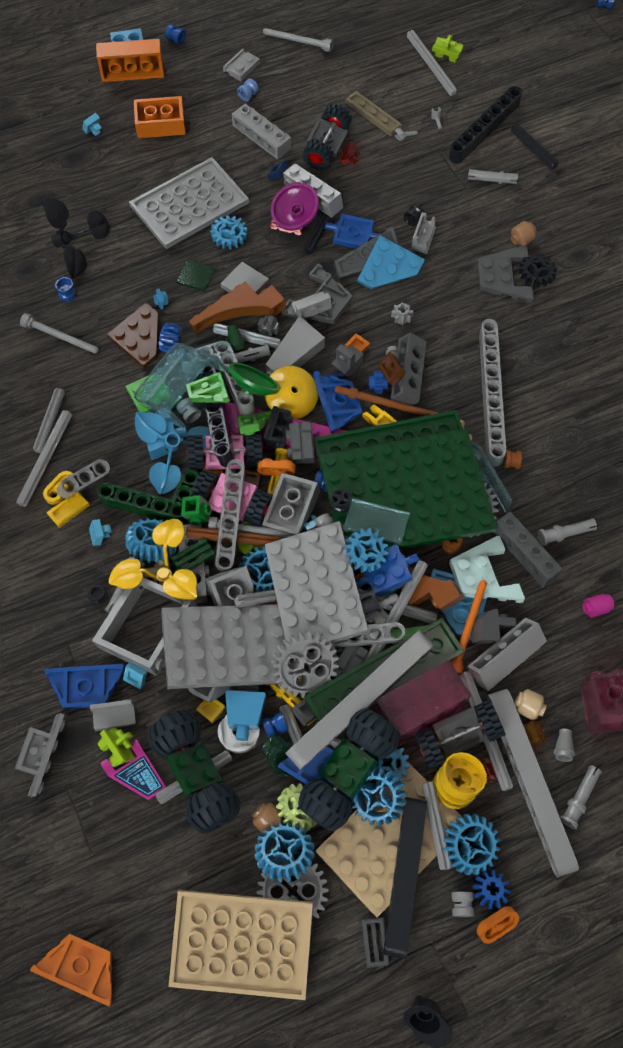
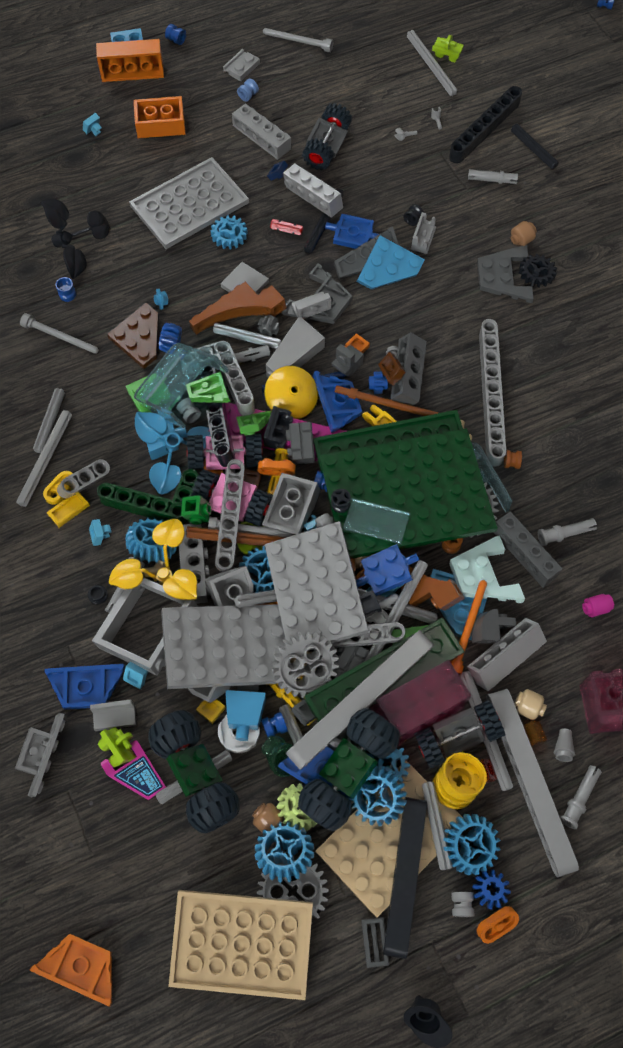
(191, 549): dark green tile -> none
(195, 275): clear green piece -> none
(235, 338): dark green cone -> none
(253, 380): green dish -> none
(292, 199): magenta dish -> none
(350, 154): clear red tile -> none
(372, 544): dark azure gear -> none
(373, 113): dark tan tile -> none
(402, 313): light grey gear -> none

